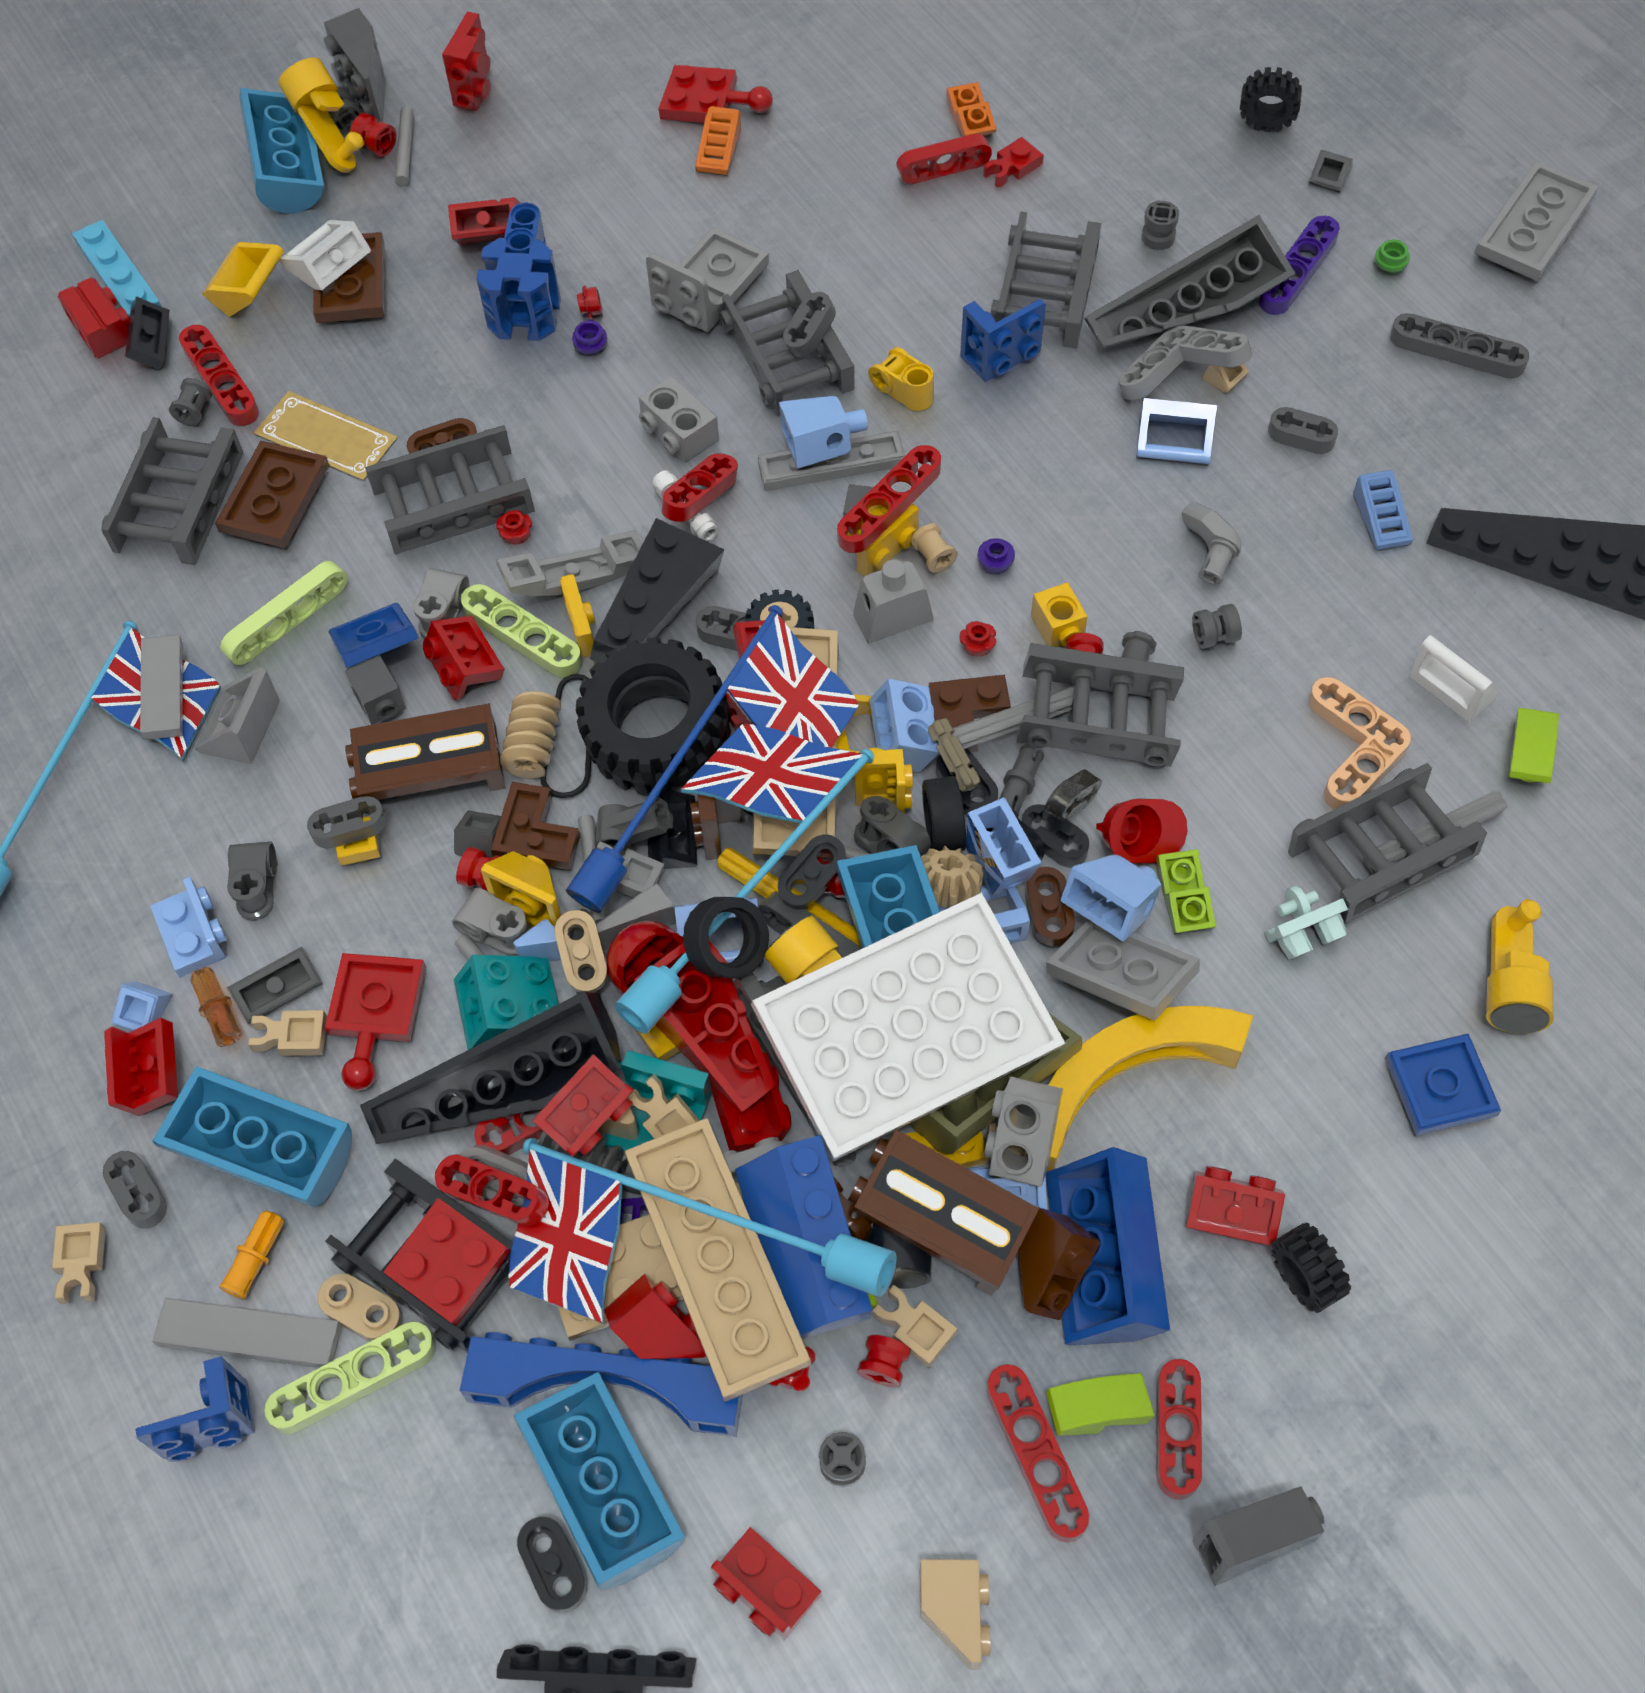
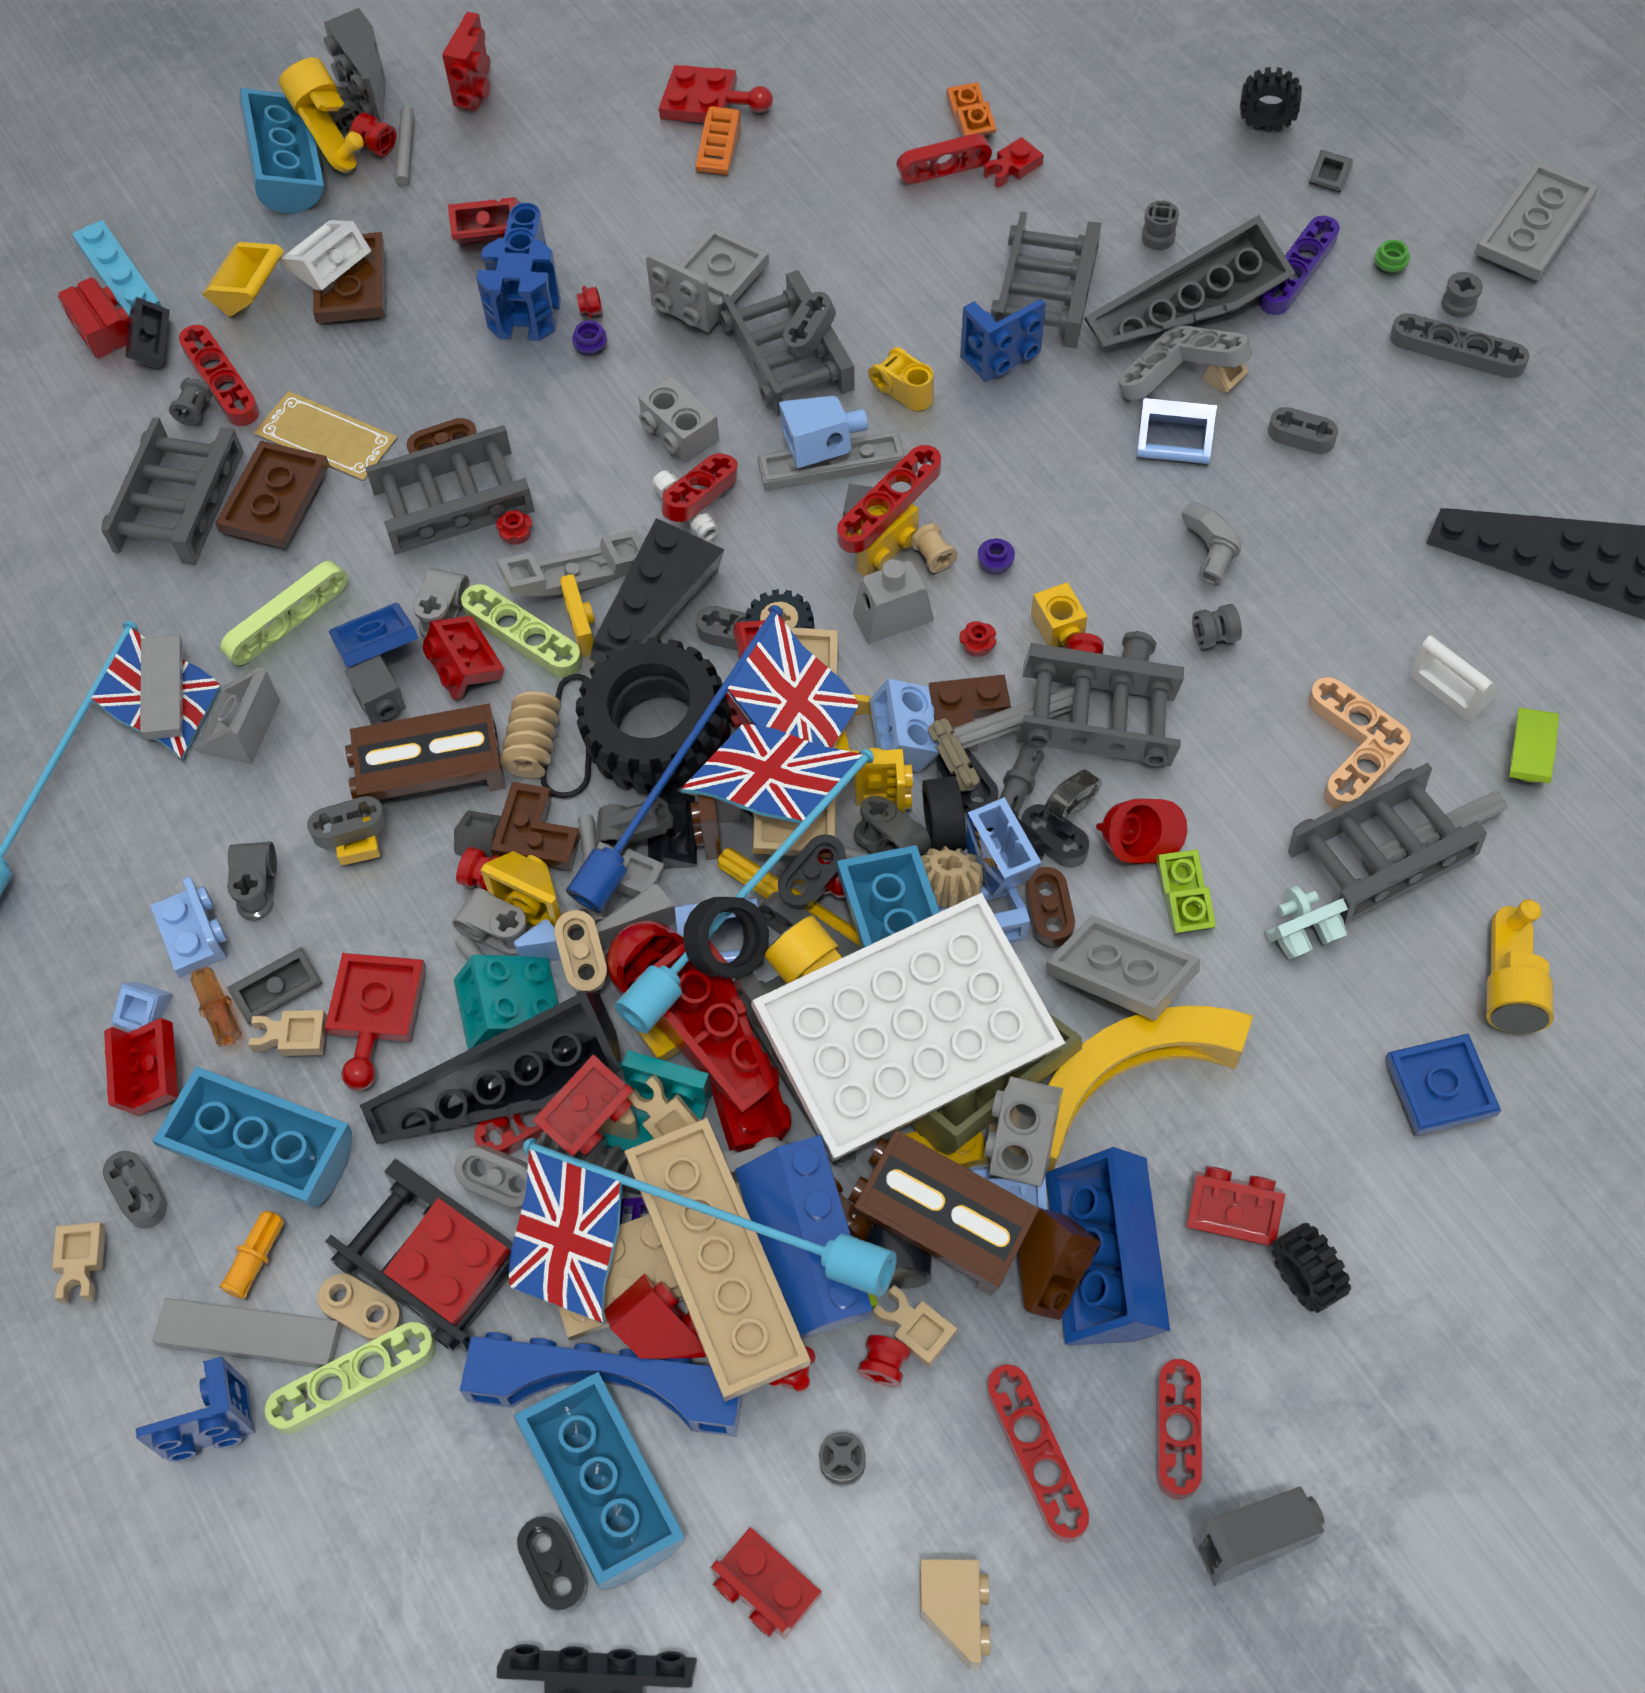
(501, 1203): red beam -> none
(1099, 1402): lime slope -> none
(1112, 893): light blue torso -> none
(1378, 488): medium blue slope -> none
(1462, 294): none -> dark grey wheel

